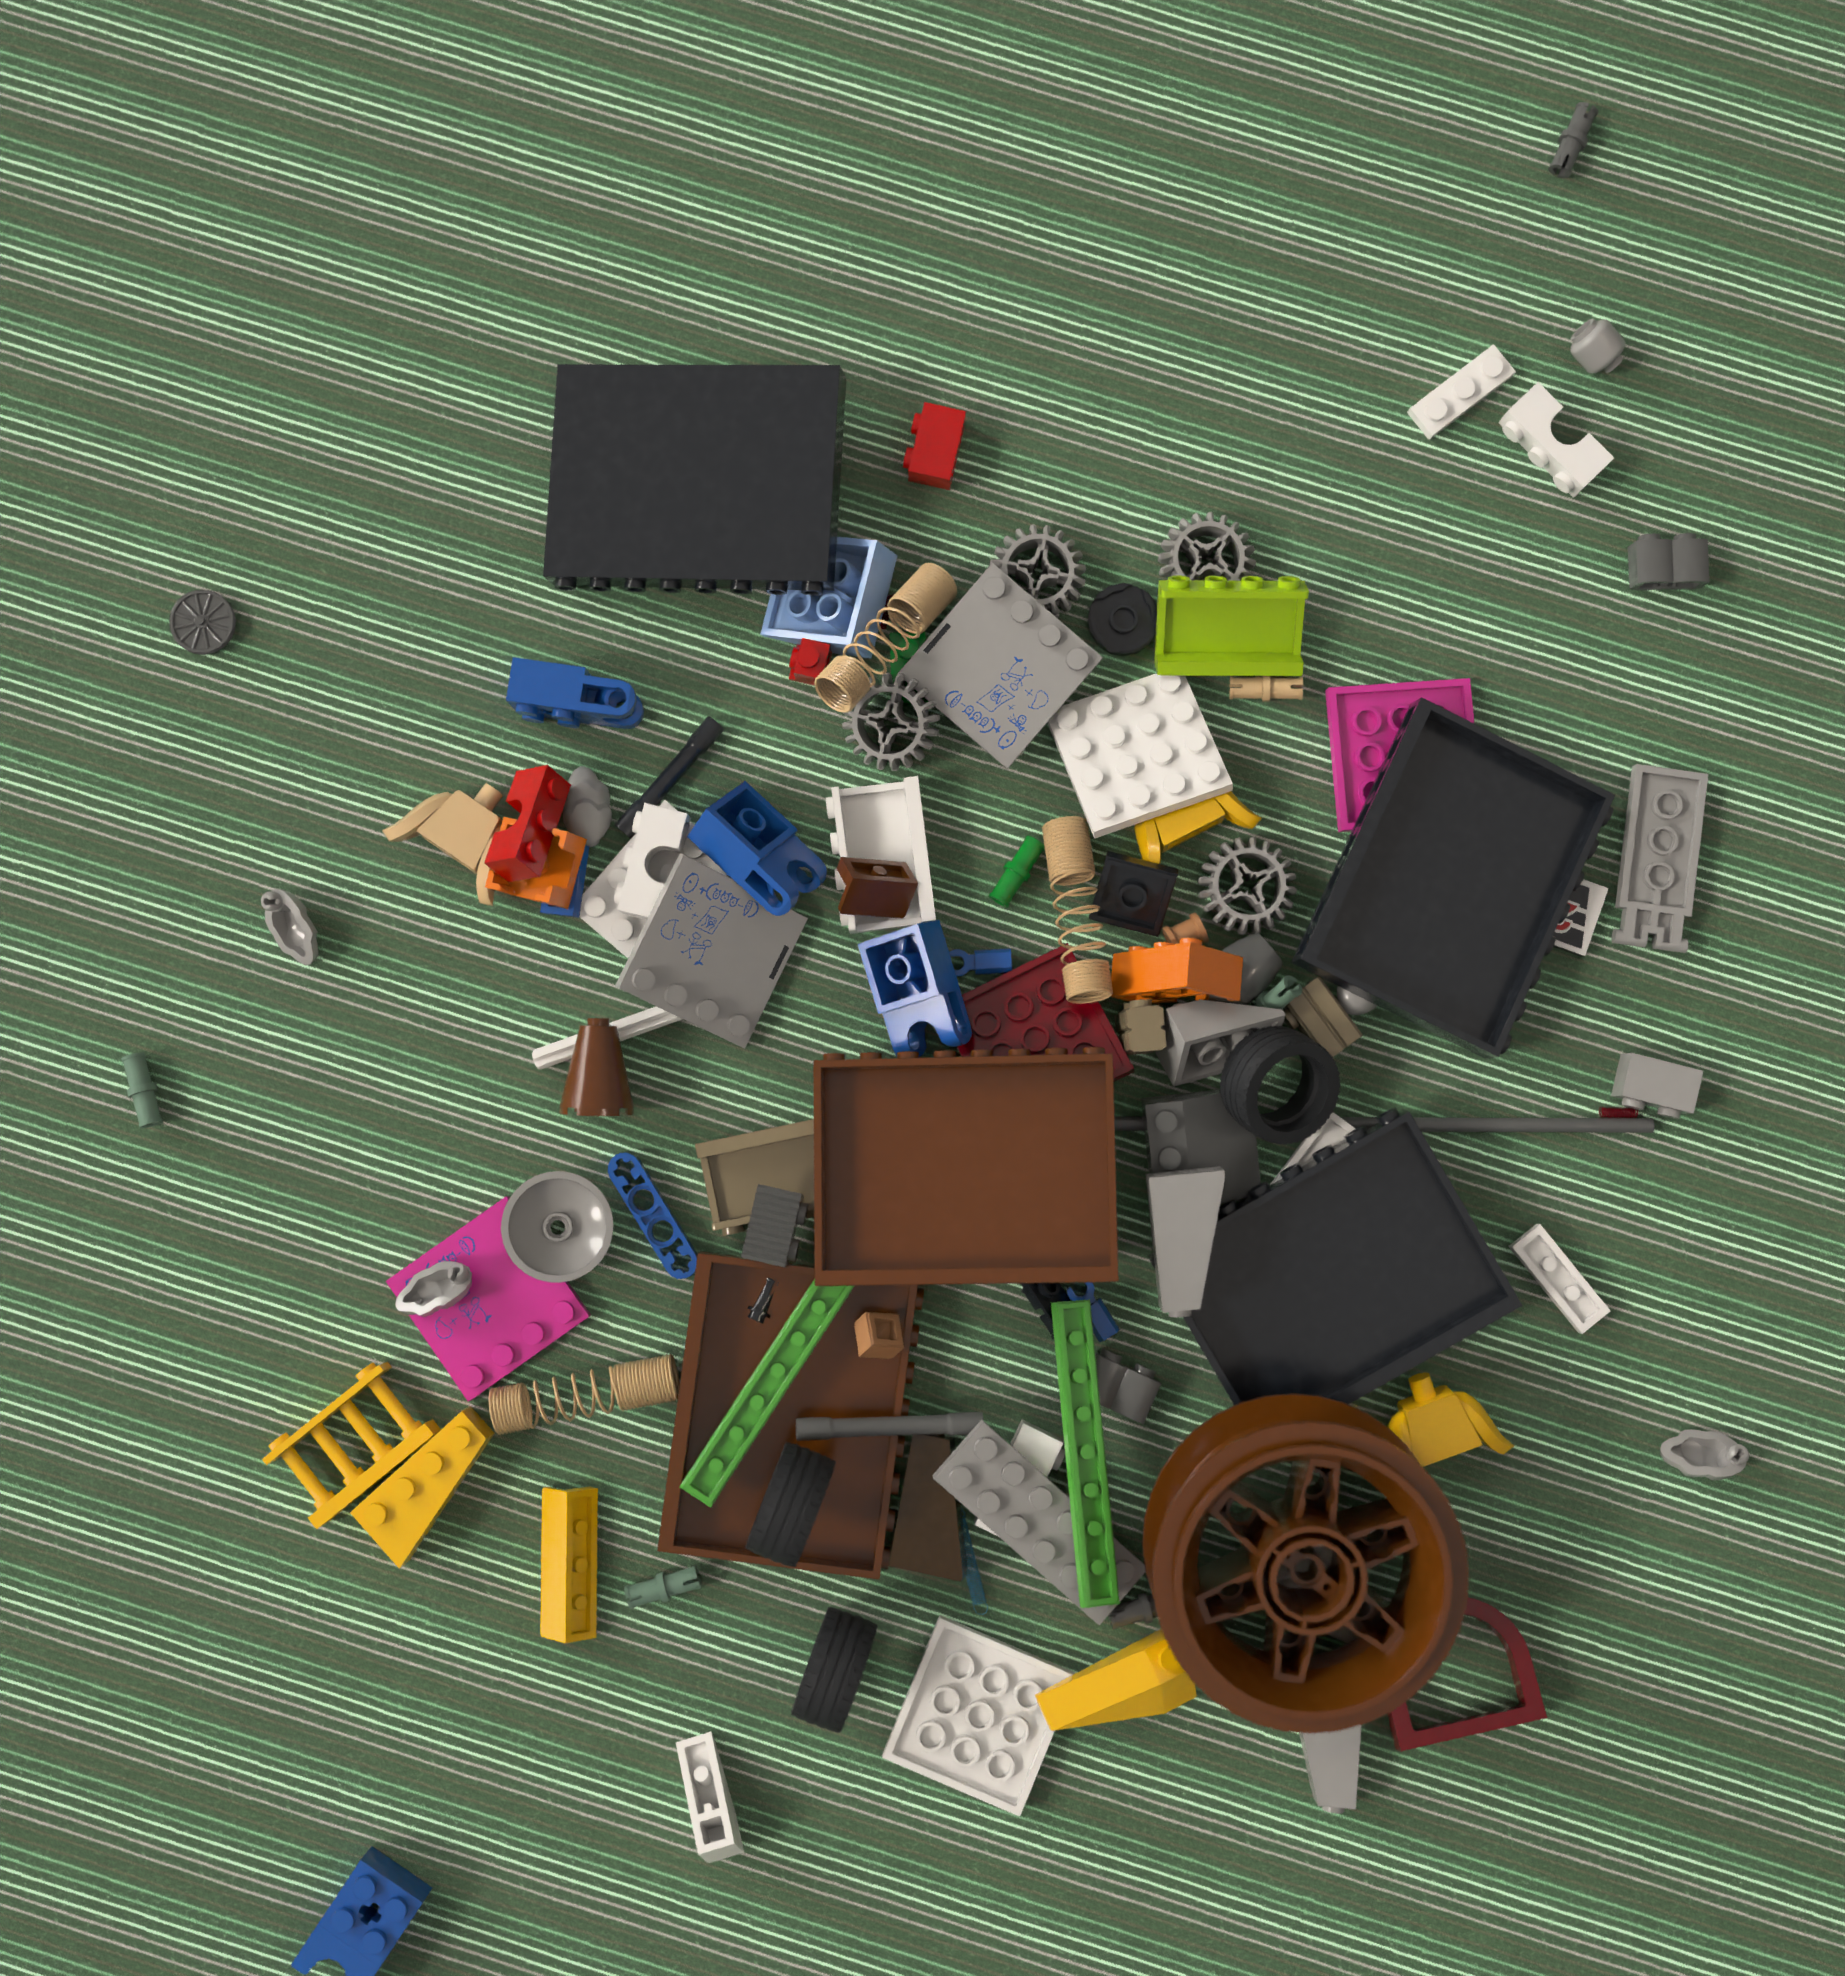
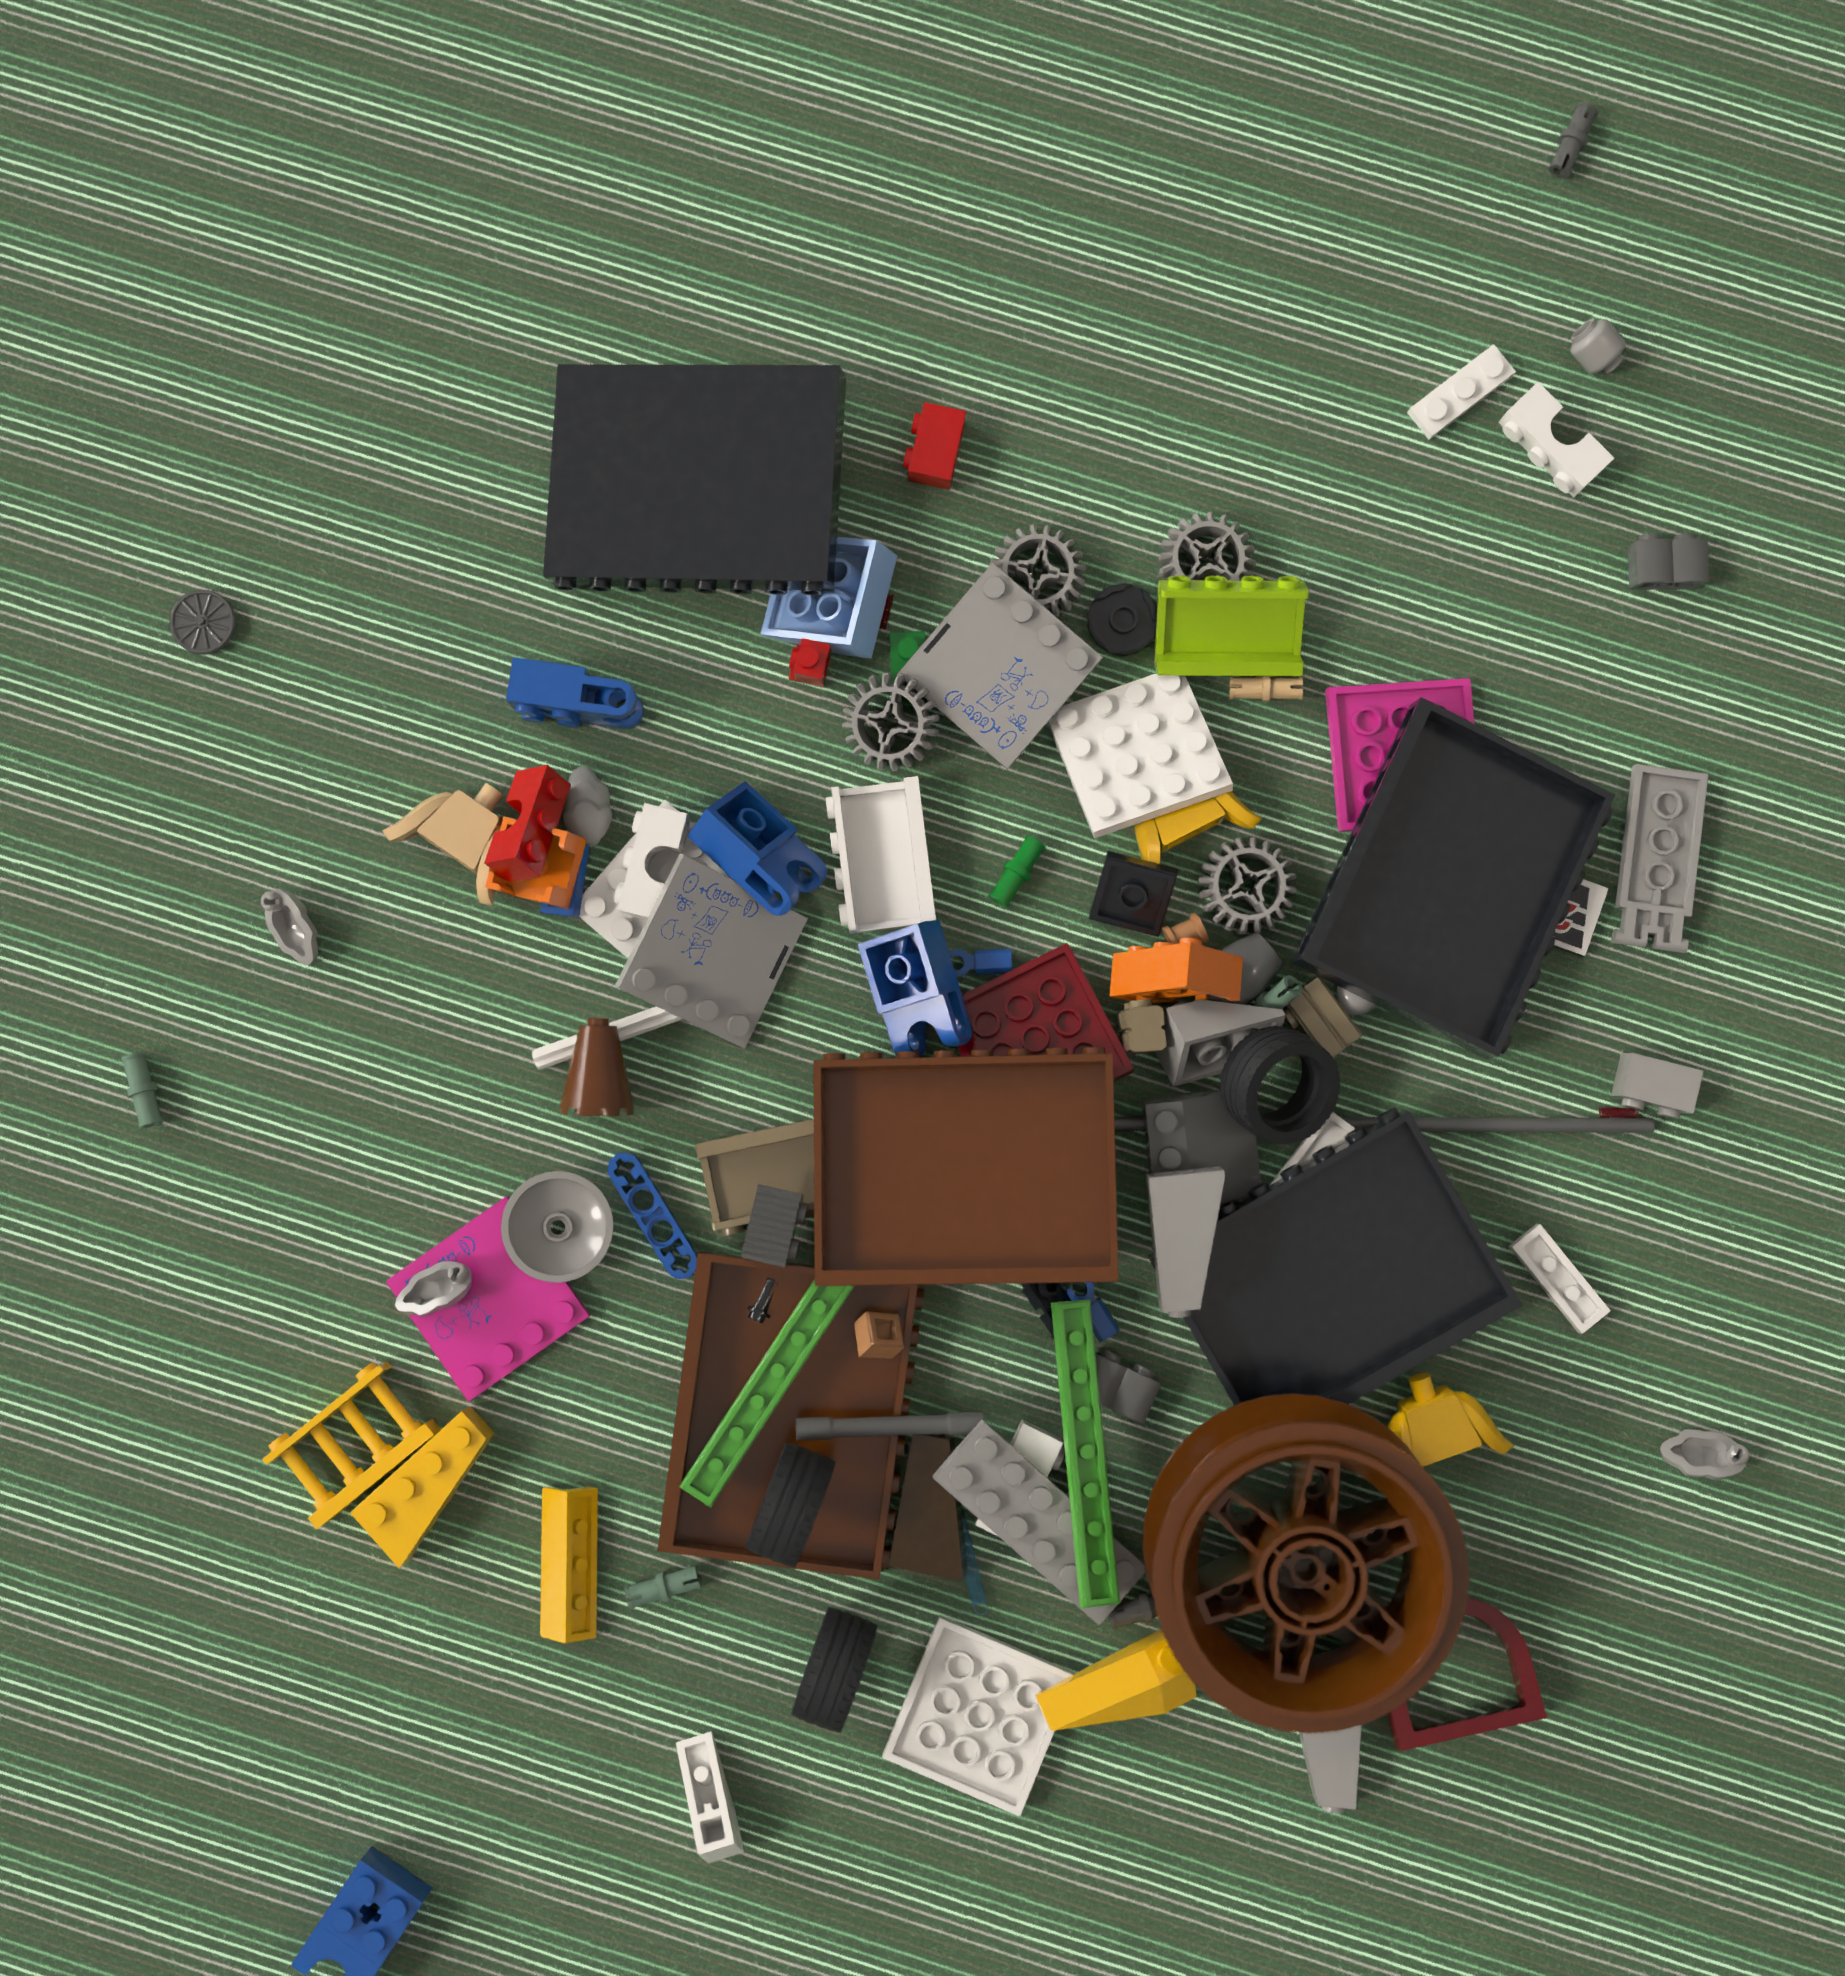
(633, 1383): tan piece -> none
(696, 745): black piece -> none
(876, 887): reddish brown panel -> none
(913, 609): tan piece -> none
(1072, 863): tan piece -> none

